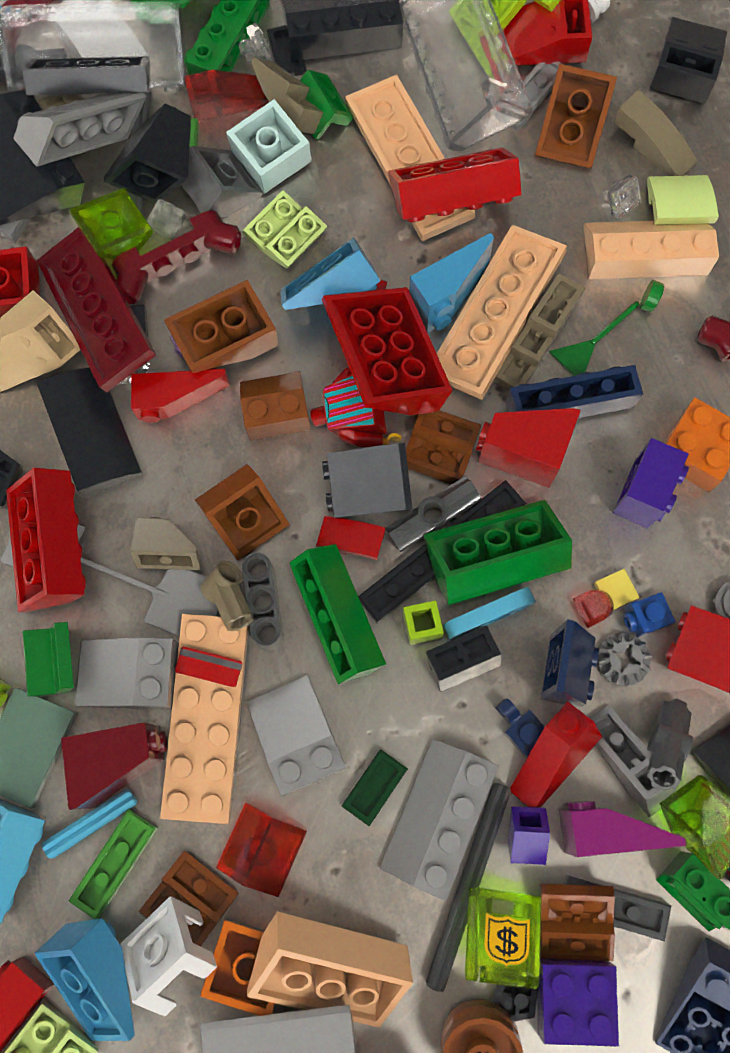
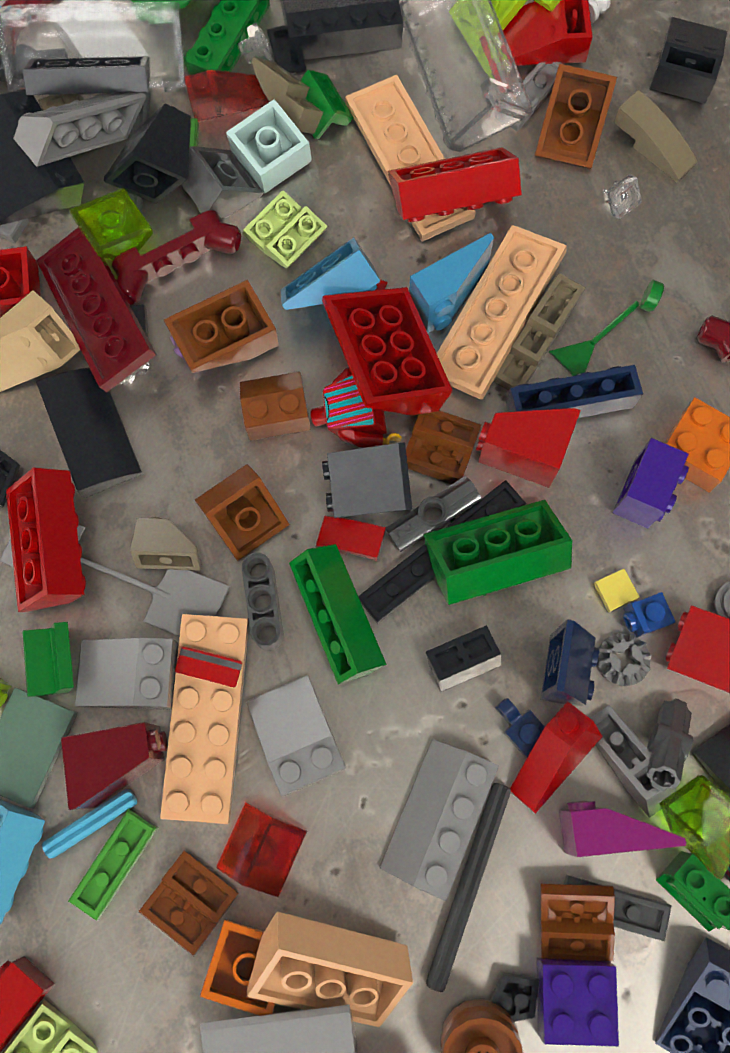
(91, 978): dark azure slope -> none
(161, 951): white panel -> none
(166, 219): clear tile -> none
(169, 393): red slope -> none
(223, 589): dark tan piece -> none
(374, 787): dark green tile -> none
(422, 622): lime brick -> none
(489, 613): medium azure beam -> none
(502, 942): clear neon green container -> none
(528, 835): dark purple brick -> none
(594, 606): clear red tile -> none
(649, 249): light nougat slope -> none
(682, 200): yellowish green slope -> none

